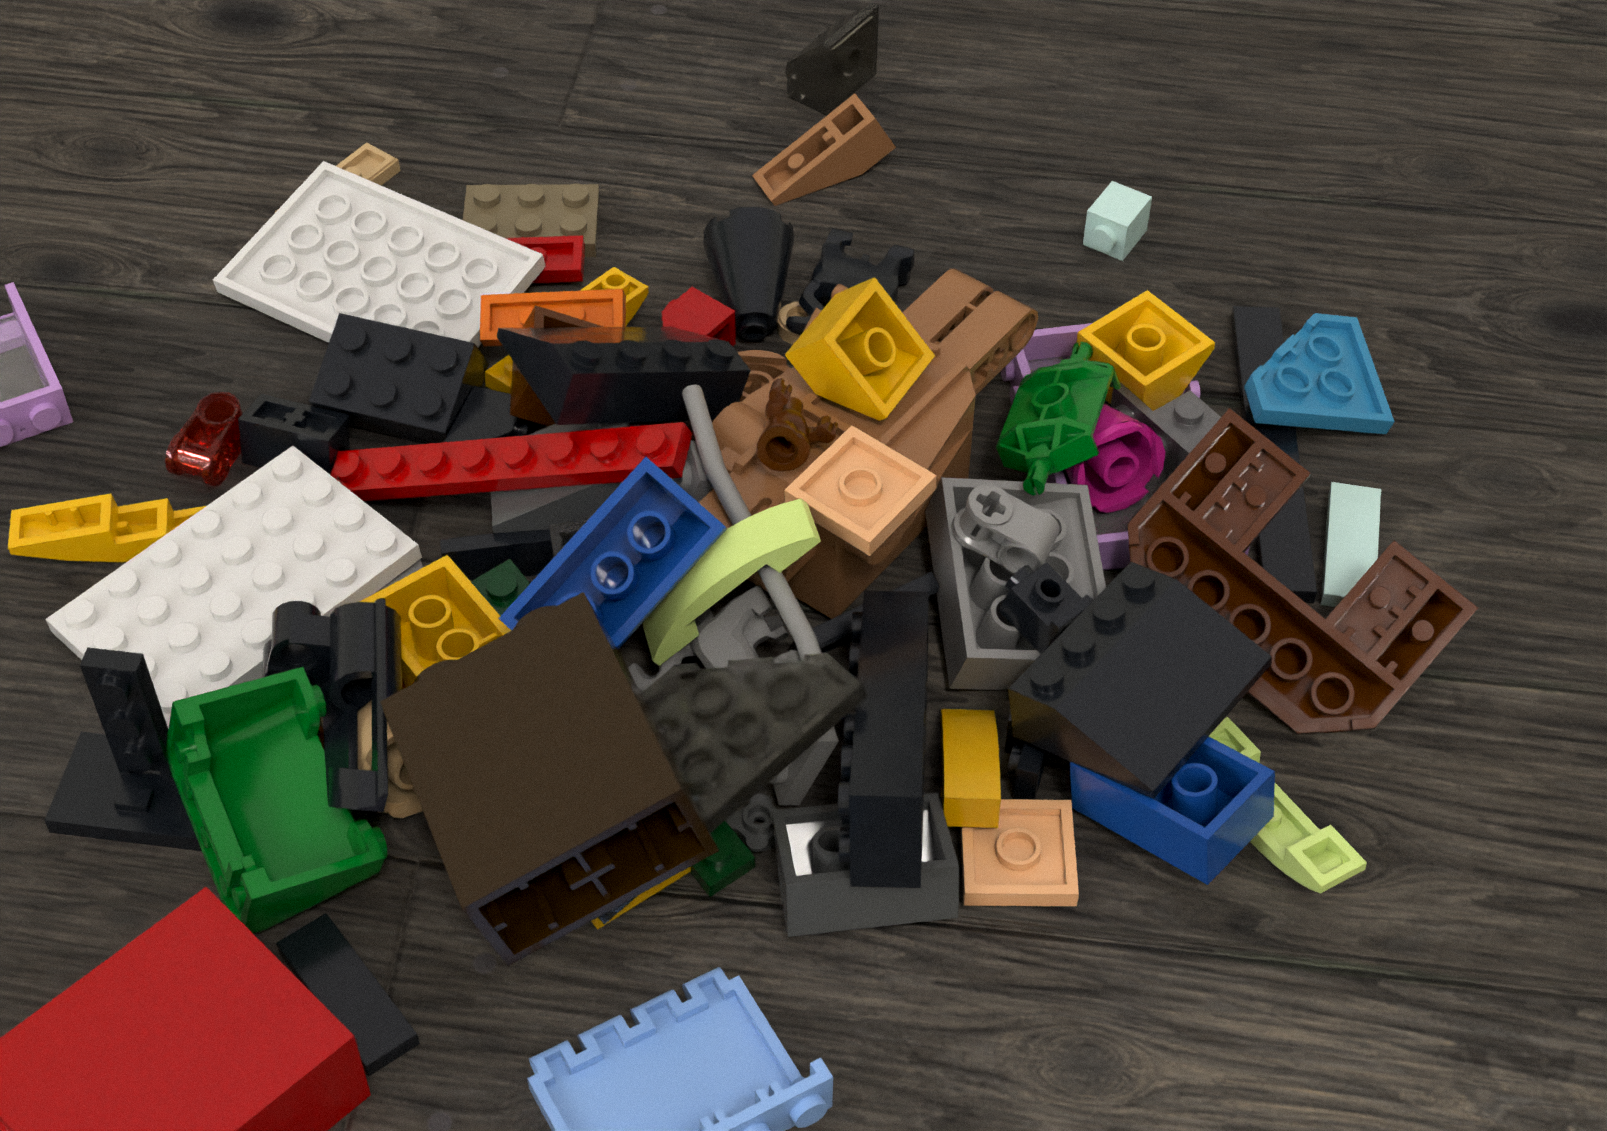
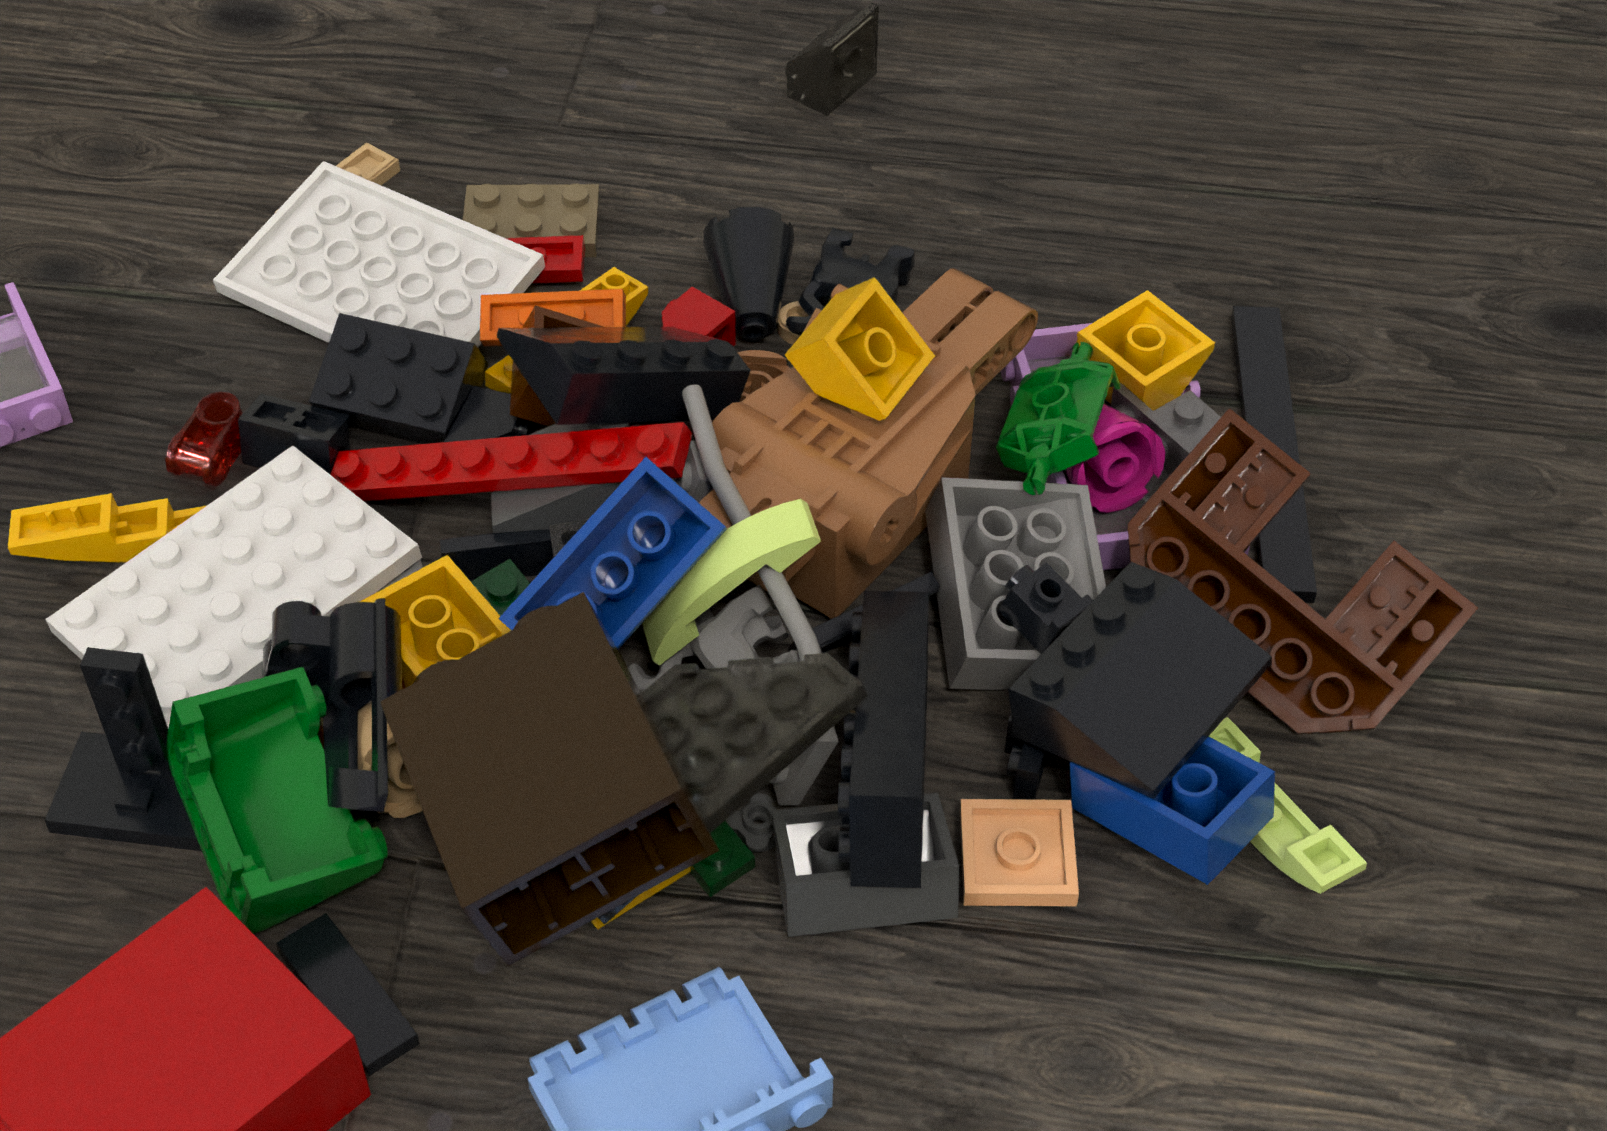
(785, 434): reddish brown piece -> none
(828, 153): medium nougat slope -> none
(862, 489): light nougat plate -> none
(970, 768): yellow slope -> none
(1009, 531): light grey piece -> none
(1117, 220): light aqua brick -> none
(1321, 380): dark azure plate -> none
(1349, 538): light aqua tile -> none

